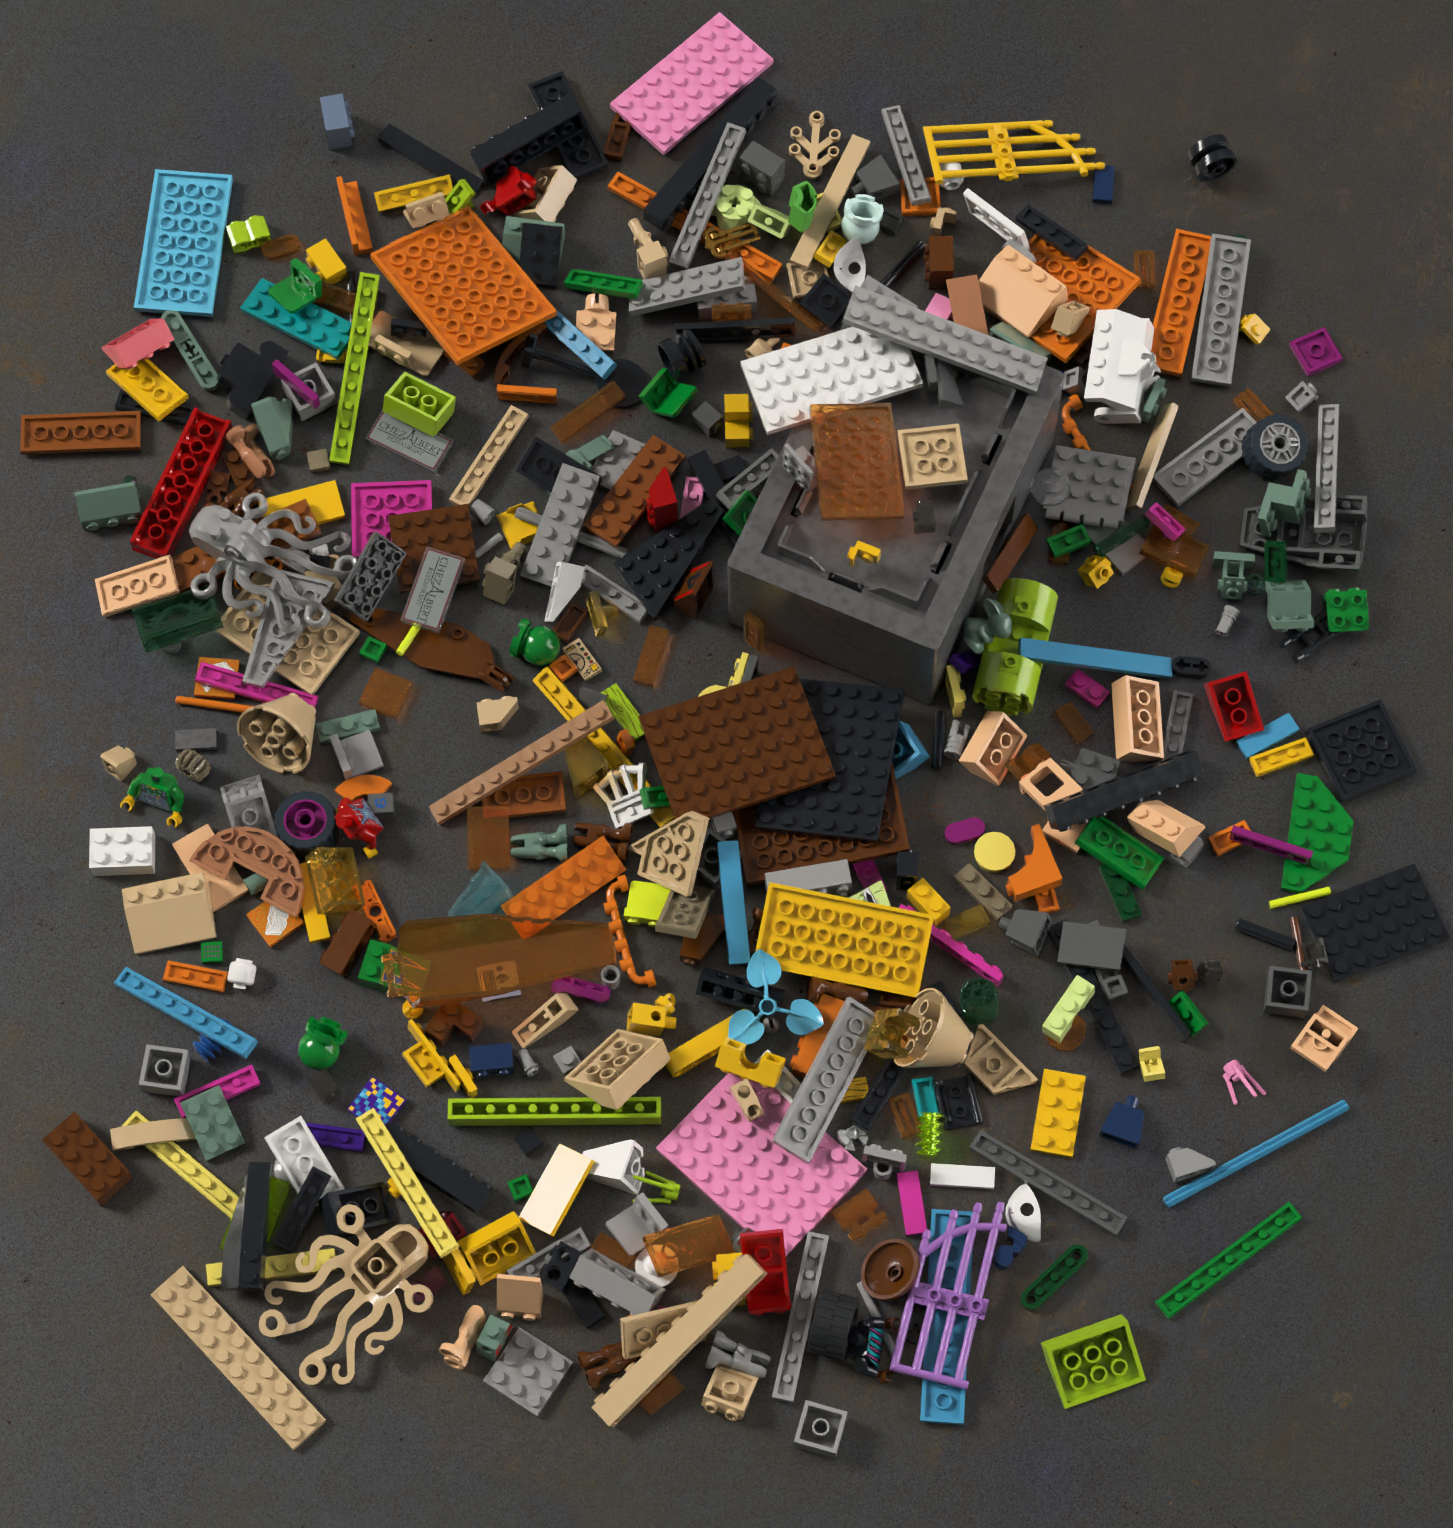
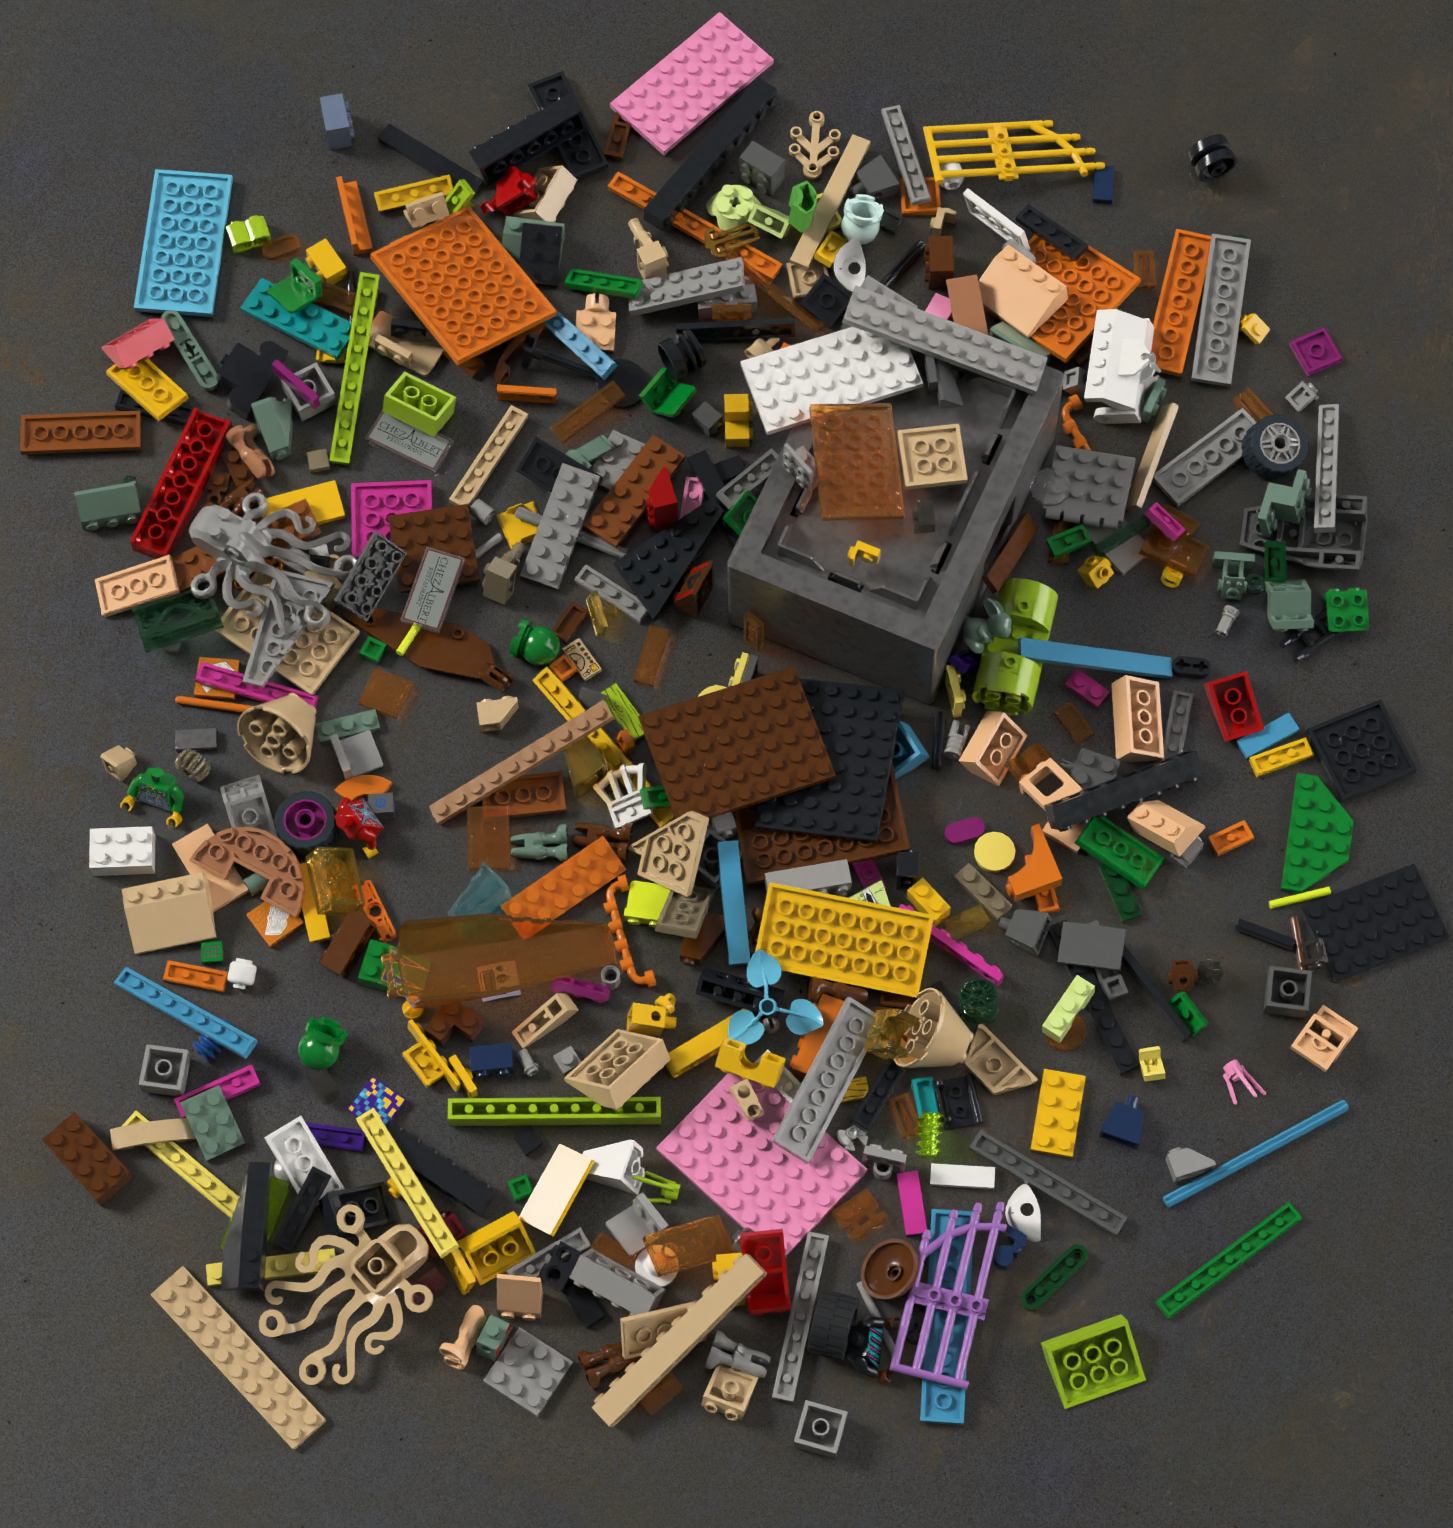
(565, 584): white slope -> none
(707, 196): light grey plate -> none
(1069, 317): tan slope -> none
(1271, 845): magenta tile -> none

